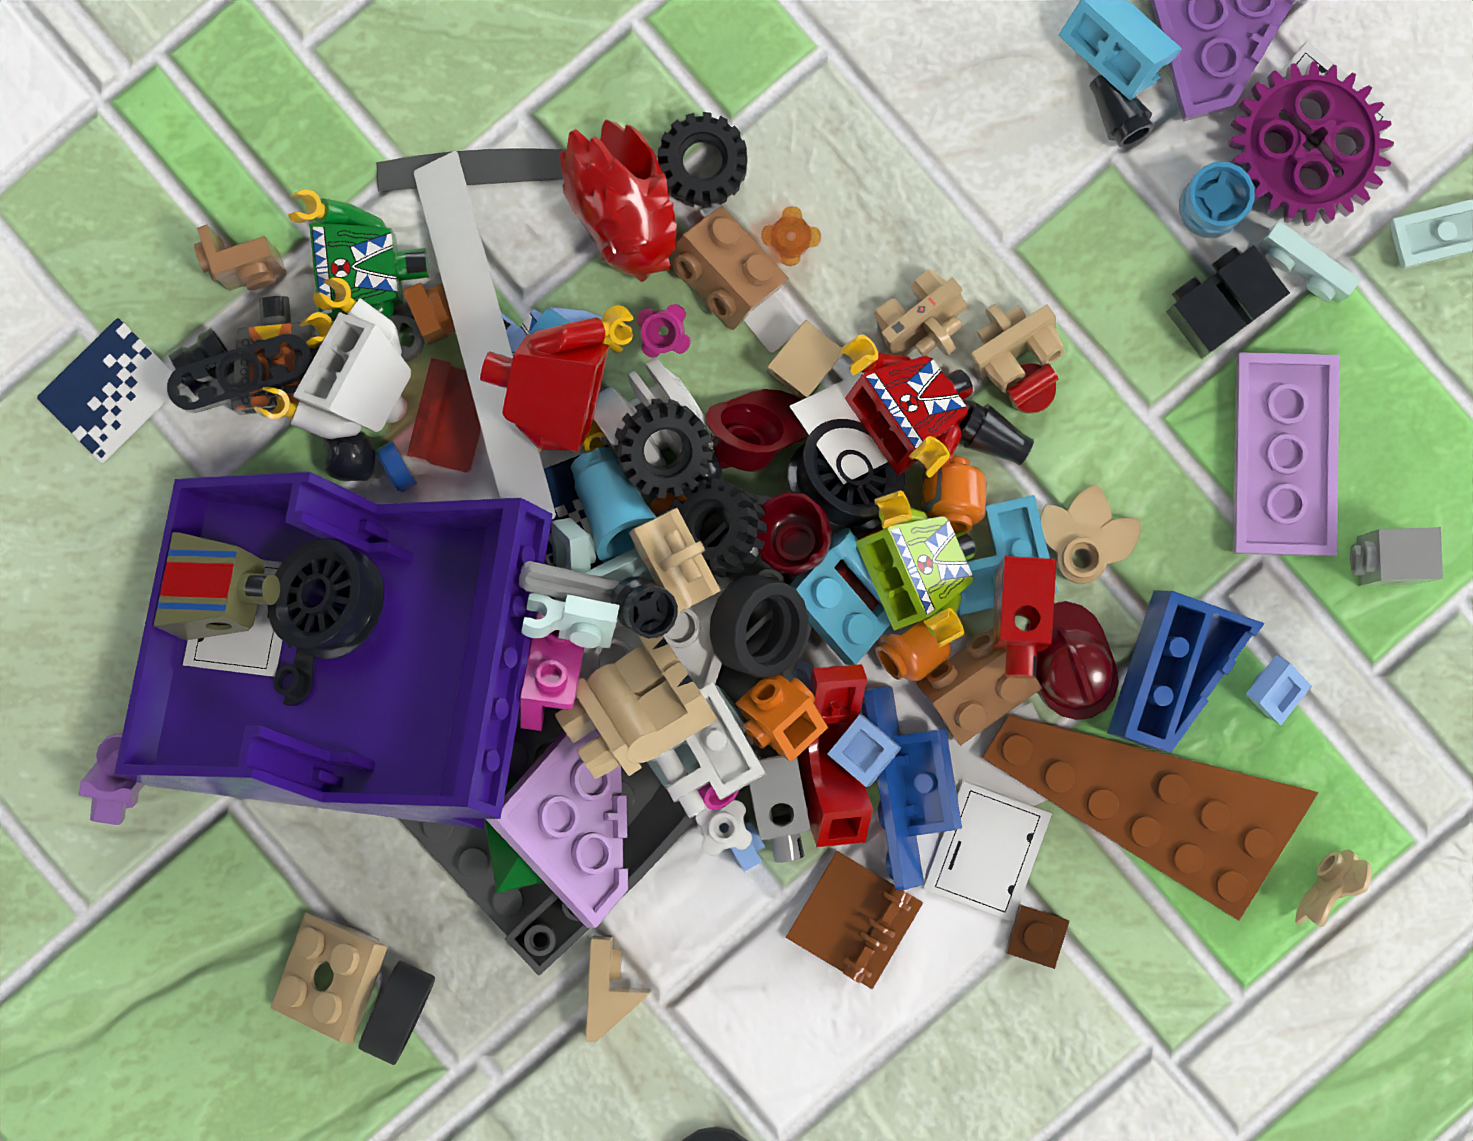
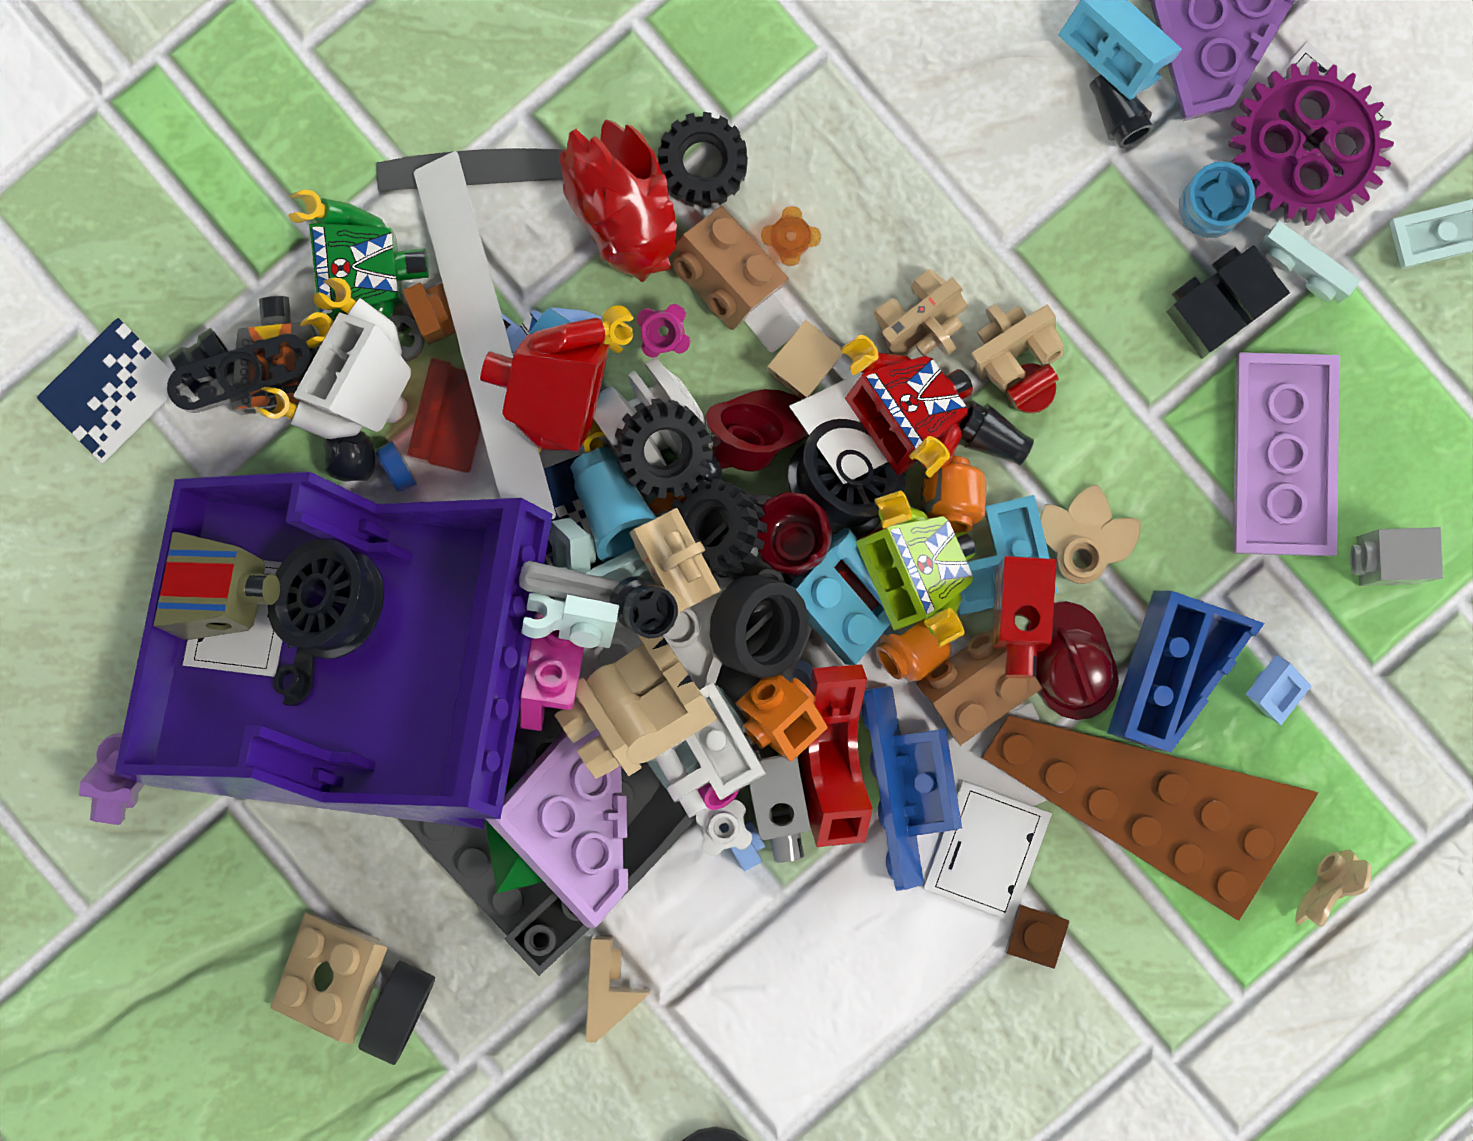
(242, 265): medium nougat bracket -> none
(854, 920): dark orange hinge -> none
(864, 750): light blue plate -> none

